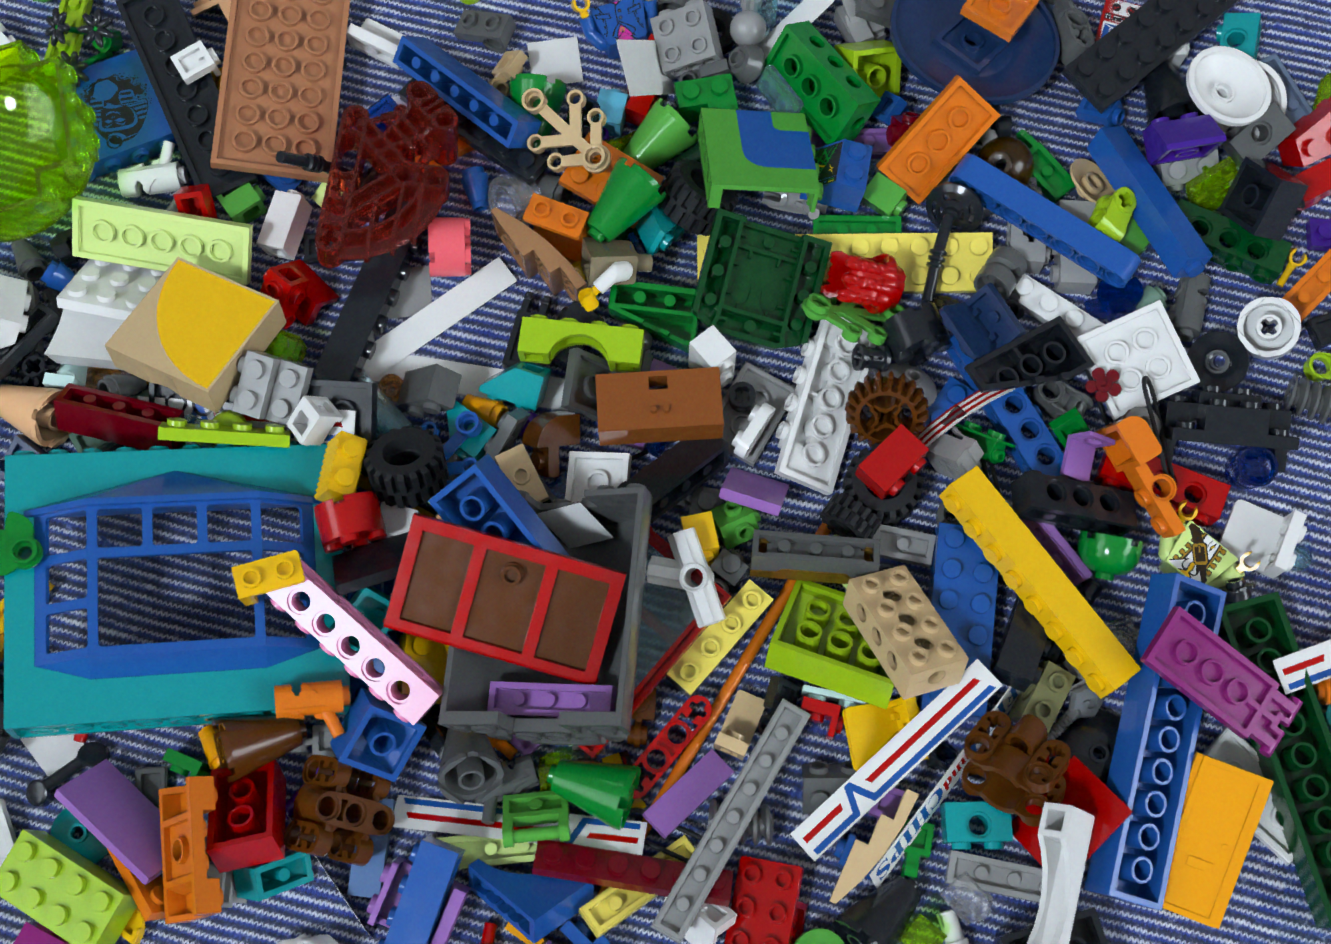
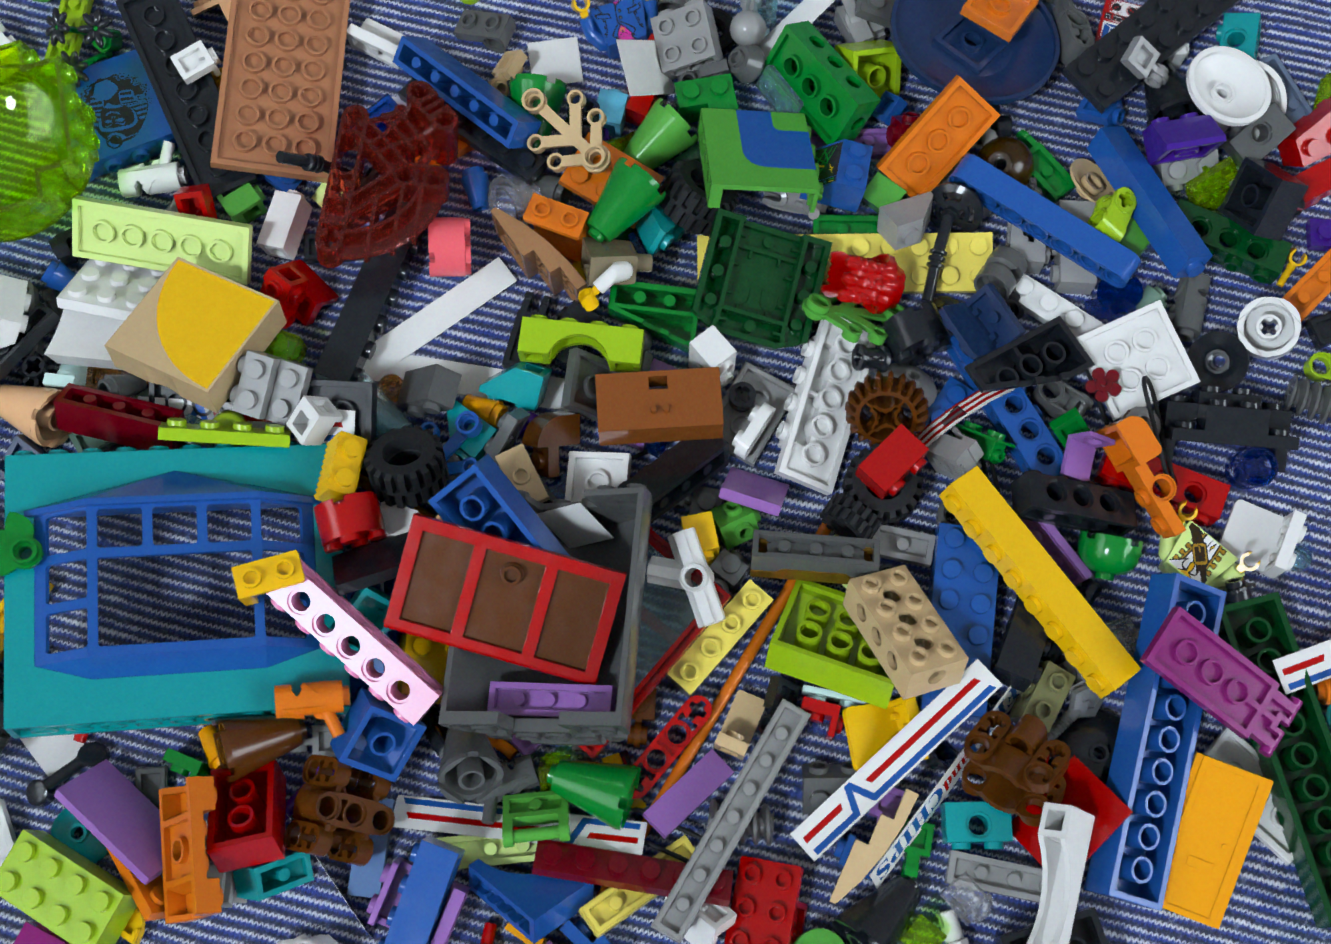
(28, 260): dark grey cone -> none
(414, 293): light grey sticker -> none
(905, 220): none -> light grey slope
(1141, 61): none -> light grey plate

